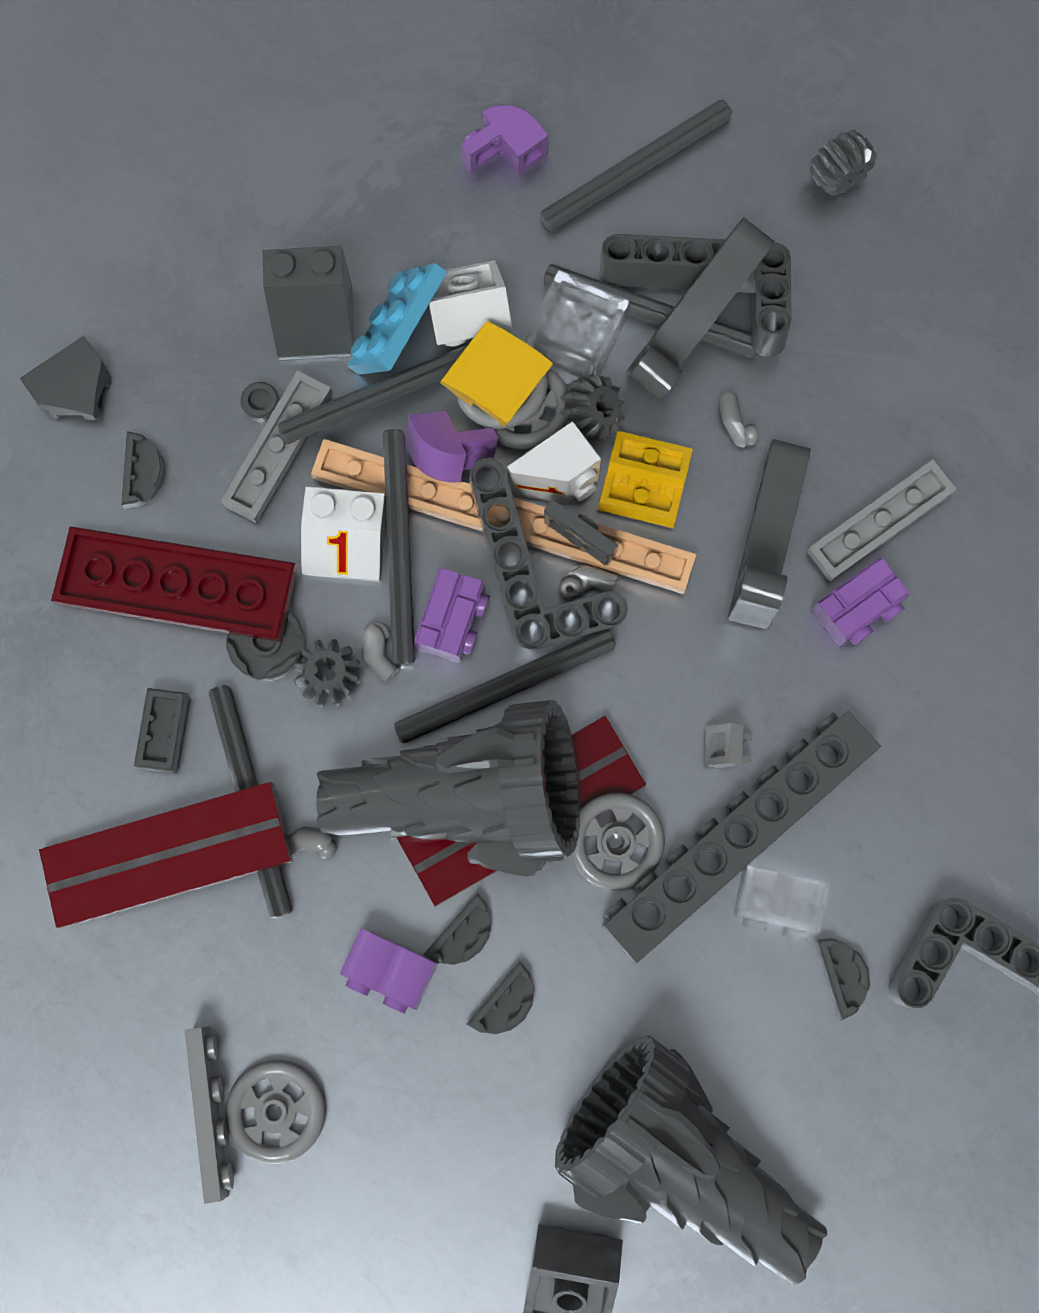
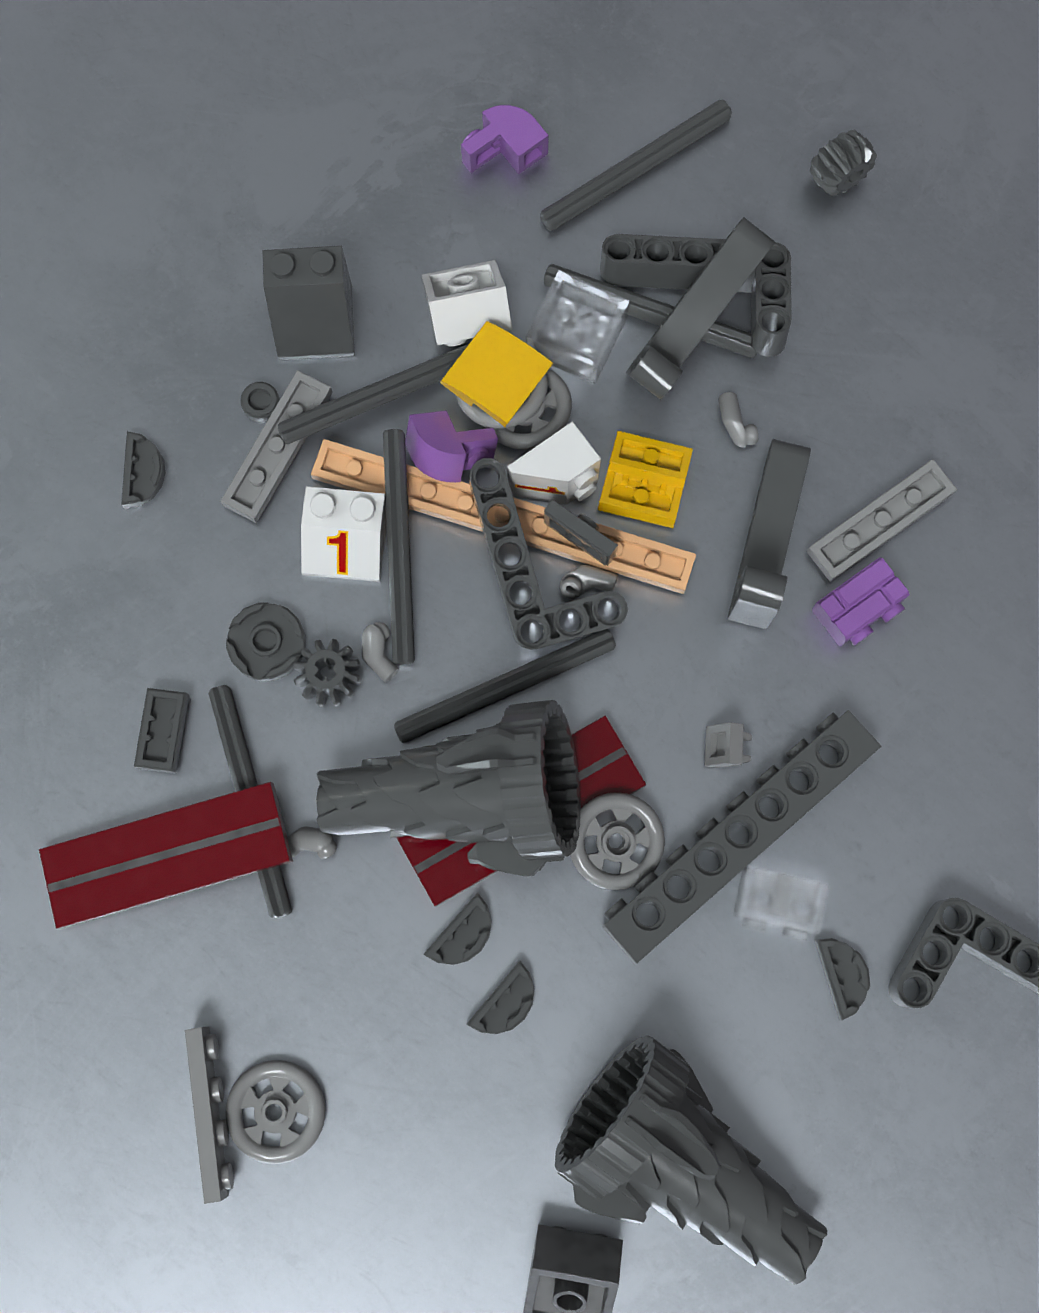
(69, 382): dark grey slope -> none
(175, 583): dark red tile -> none
(387, 970): medium lavender brick -> none
(395, 319): medium azure plate -> none
(451, 616): medium lavender brick -> none
(593, 406): dark grey gear -> none

